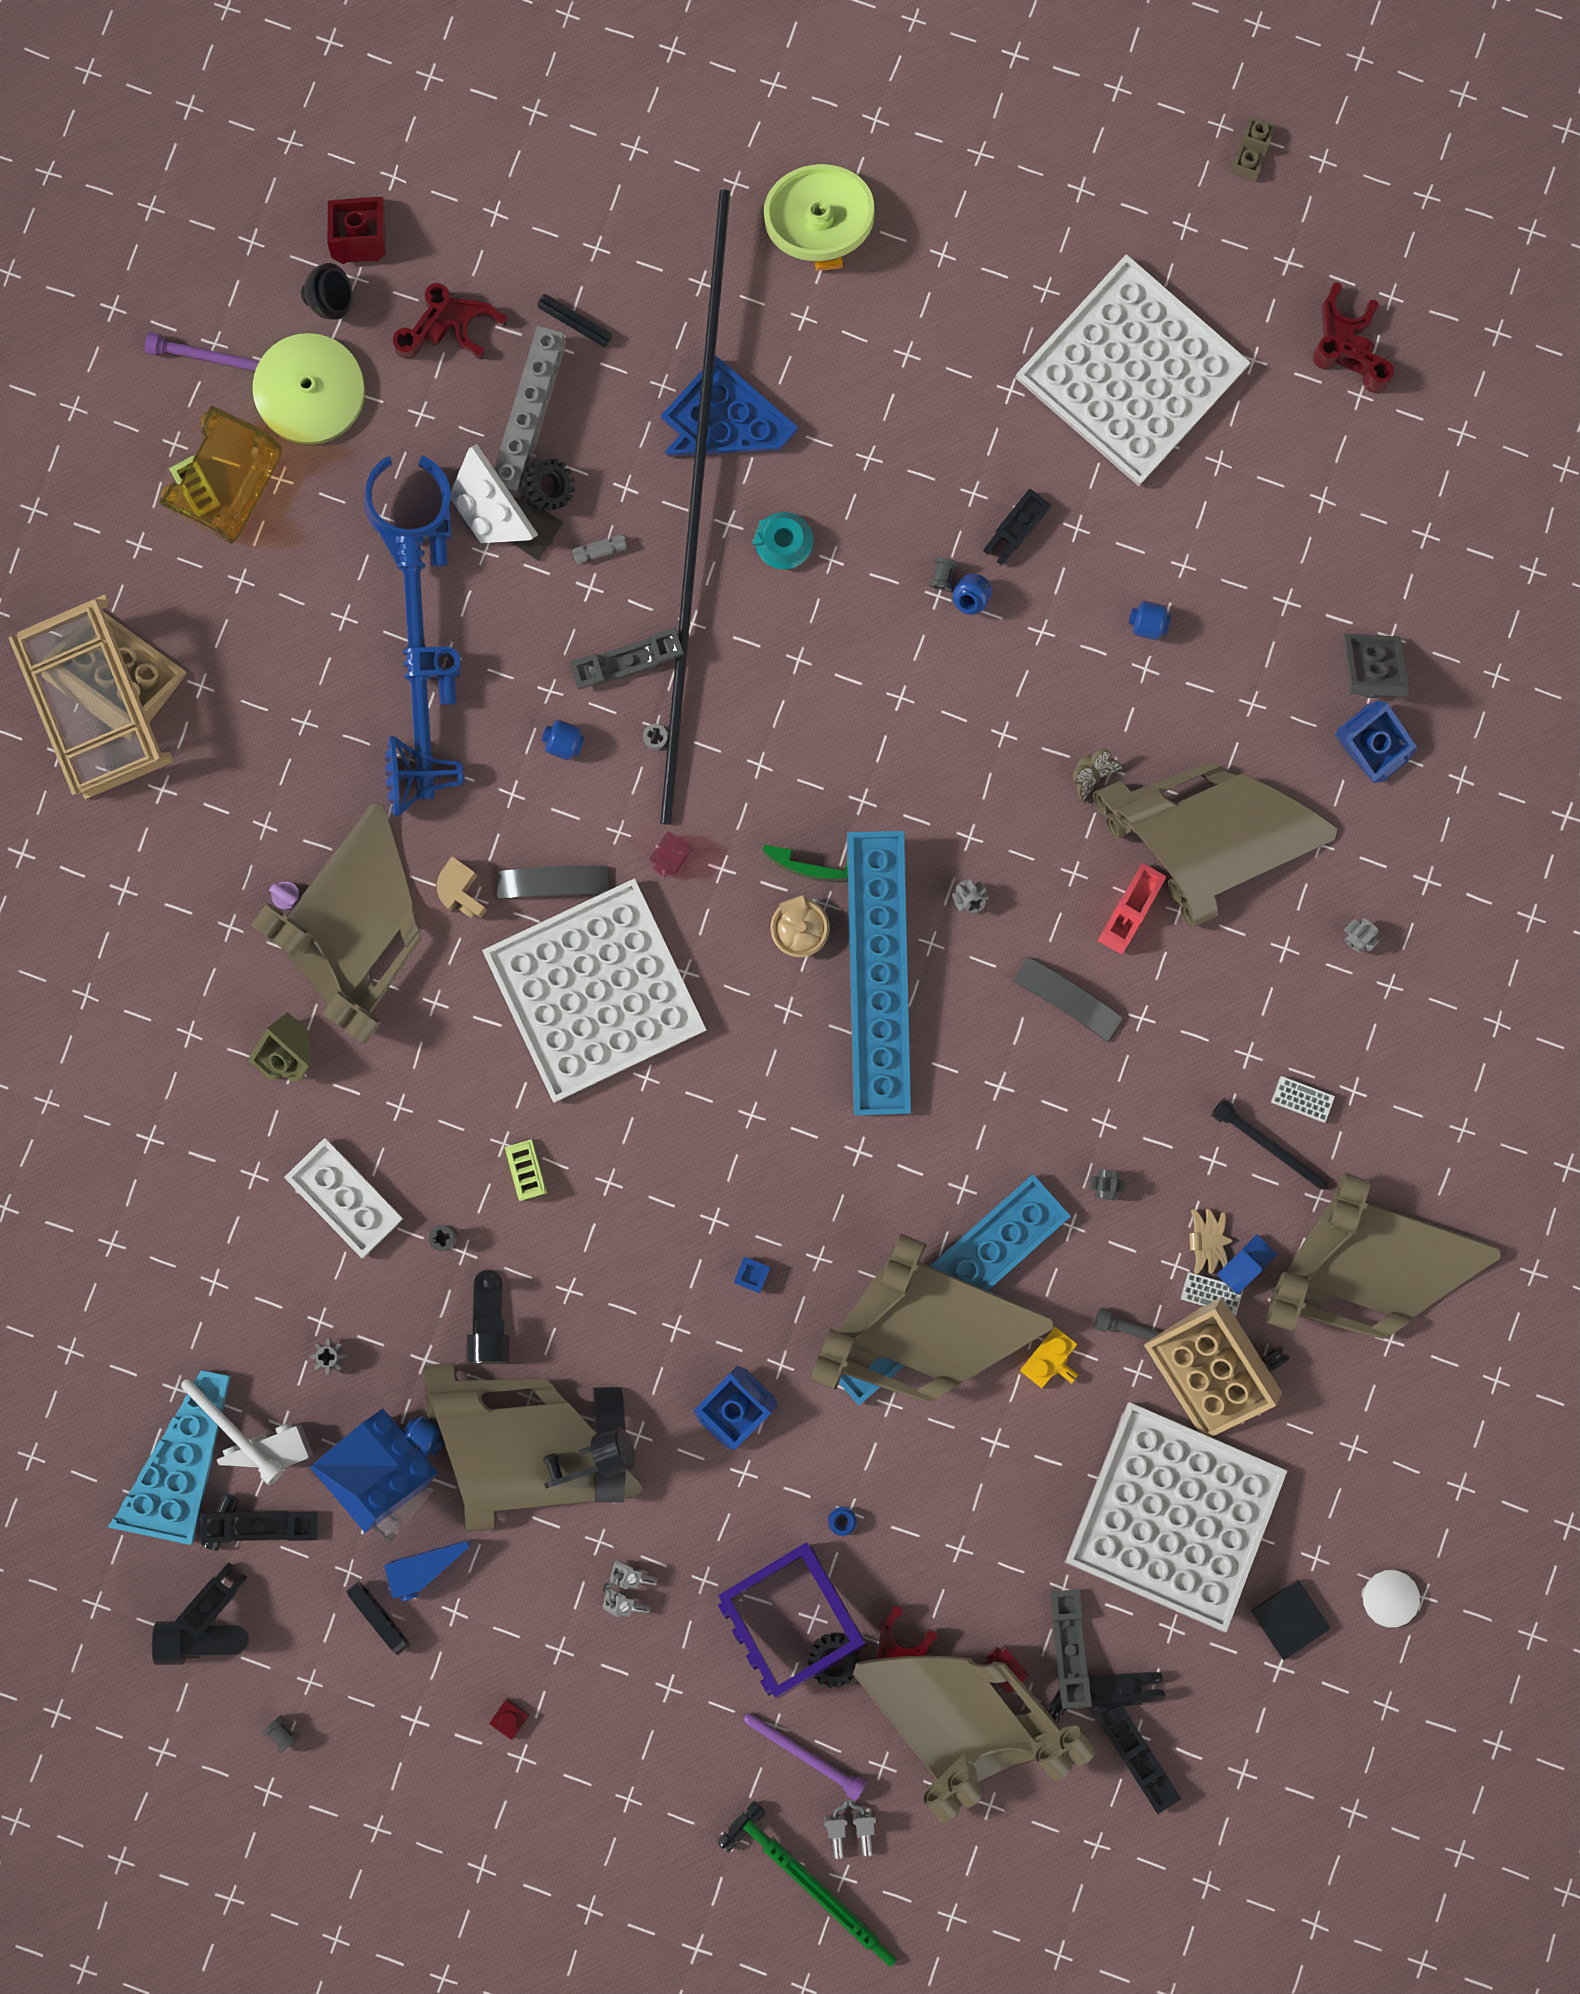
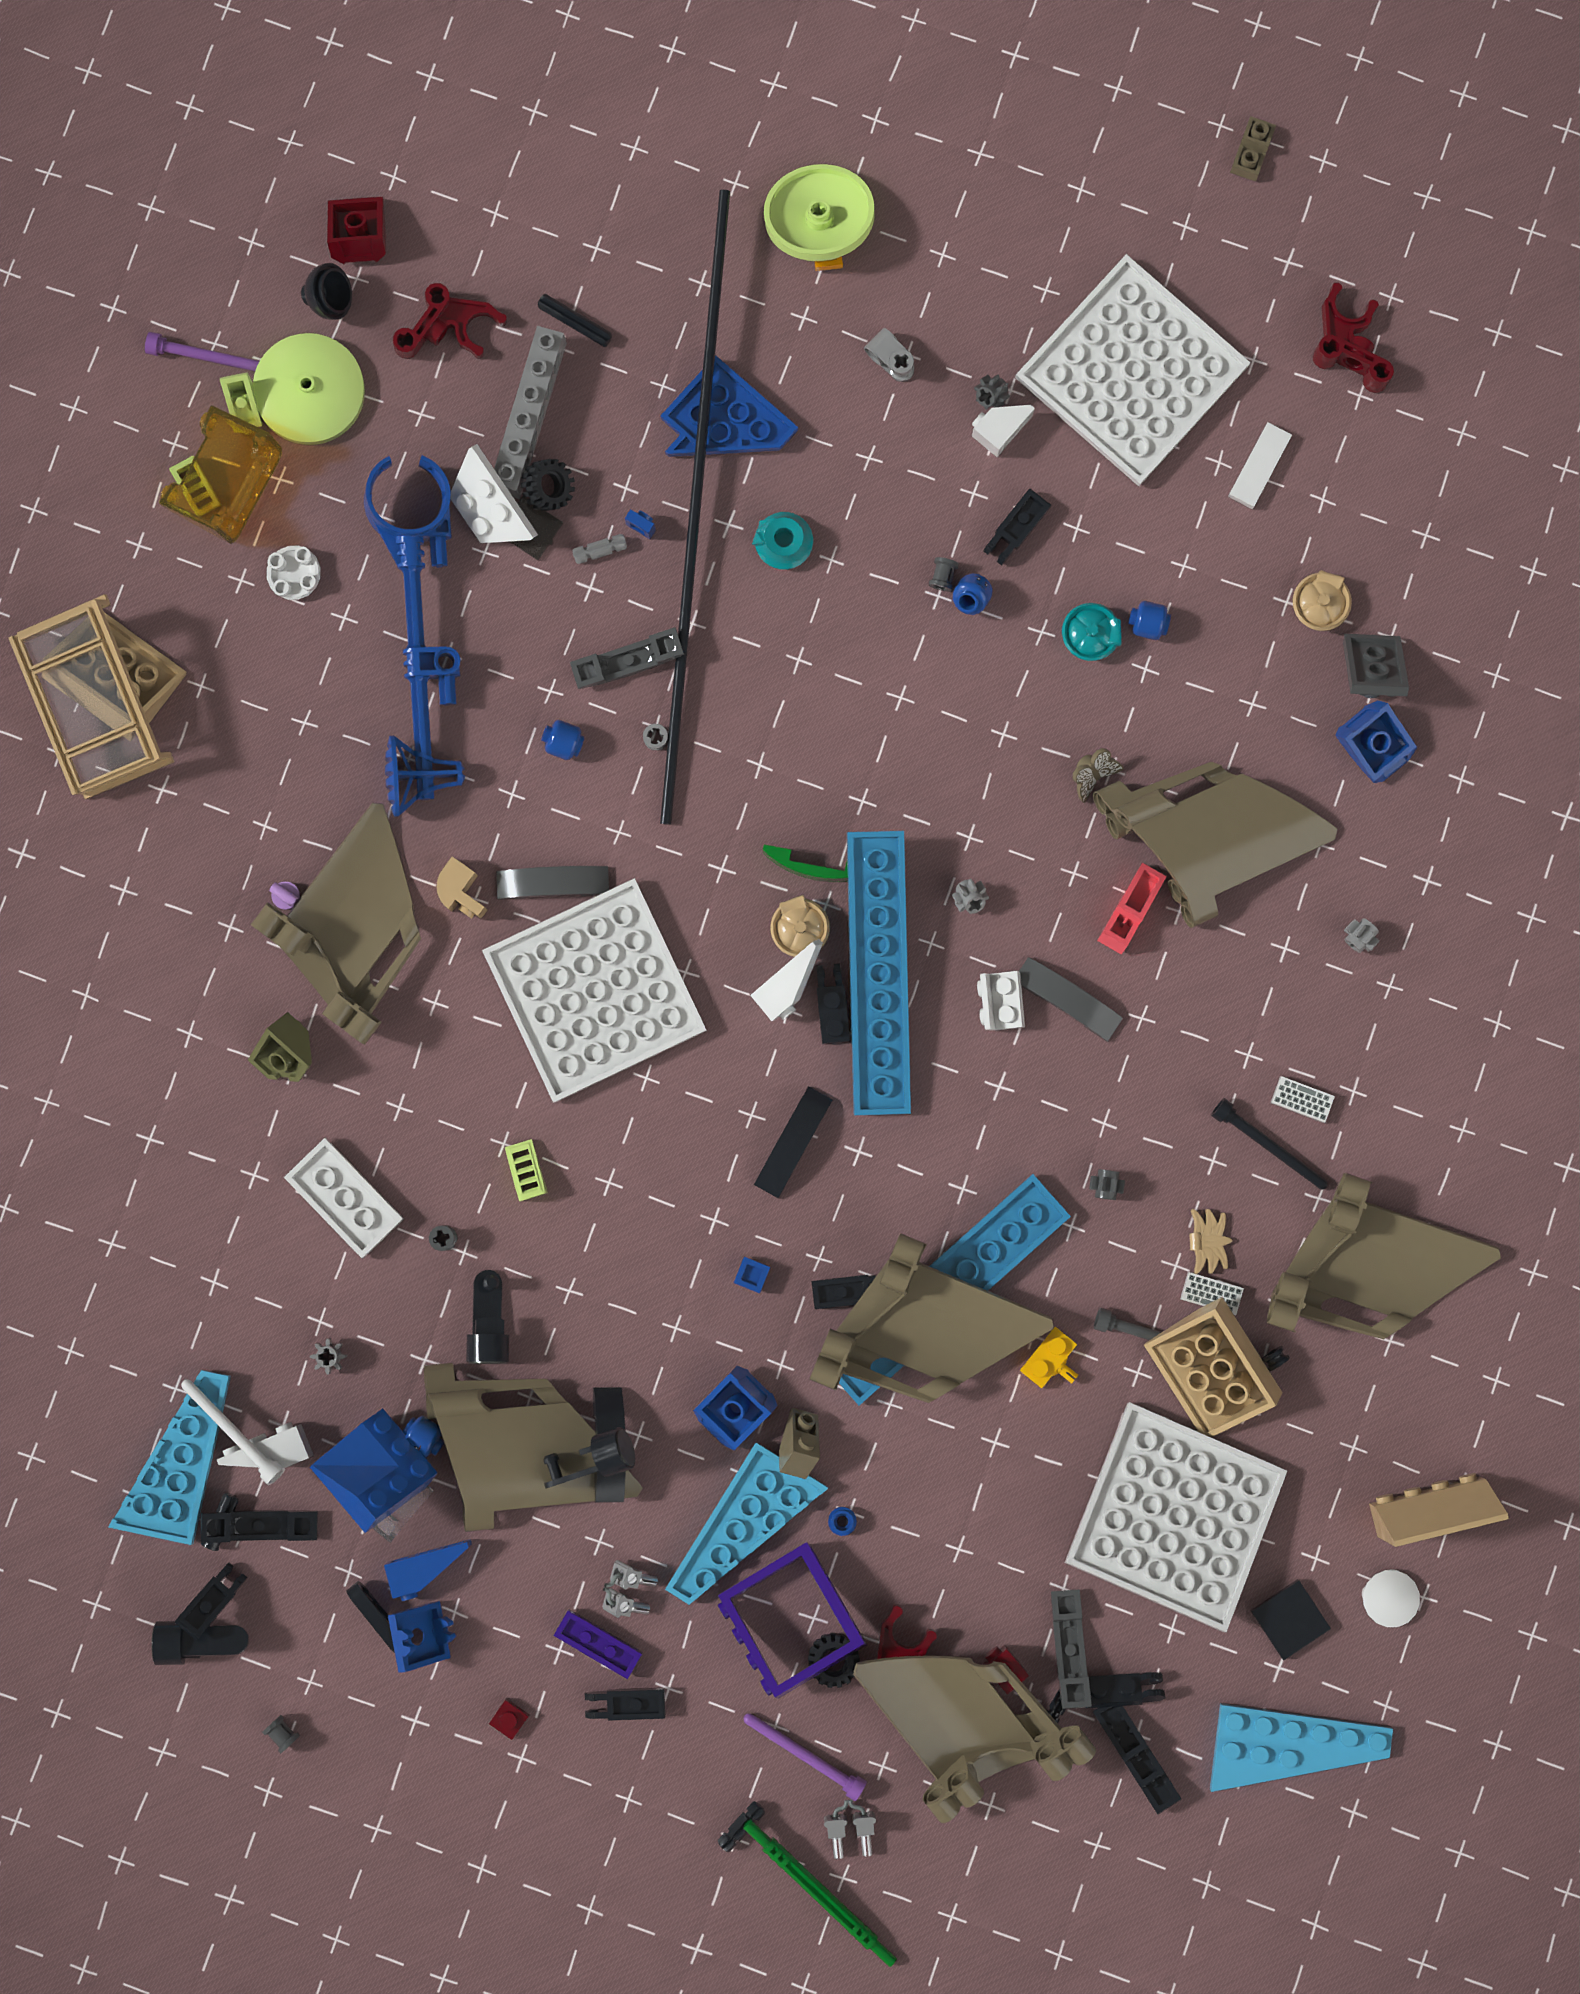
(241, 398): none -> yellowish green slope
(293, 572): none -> white dish
(435, 1636): none -> blue piece
(598, 1644): none -> dark purple plate
(628, 1704): none -> black hinge
(640, 523): none -> blue plate
(670, 855): clear pink brick -> none
(746, 1516): none -> medium azure wing
(787, 985): none -> white slope
(793, 1142): none -> black slope
(799, 1444): none -> dark tan slope
(832, 1008): none -> black hinge
(839, 1291): none -> black hinge
(887, 352): none -> light grey piece
(991, 391): none -> dark grey gear
(1000, 426): none -> white slope
(1001, 1000): none -> white bracket
(1091, 631): none -> teal piece
(1246, 1264): blue slope -> none
(1260, 465): none -> white tile
(1275, 1745): none -> medium azure wing
(1322, 601): none -> tan piece
(1436, 1510): none -> tan slope

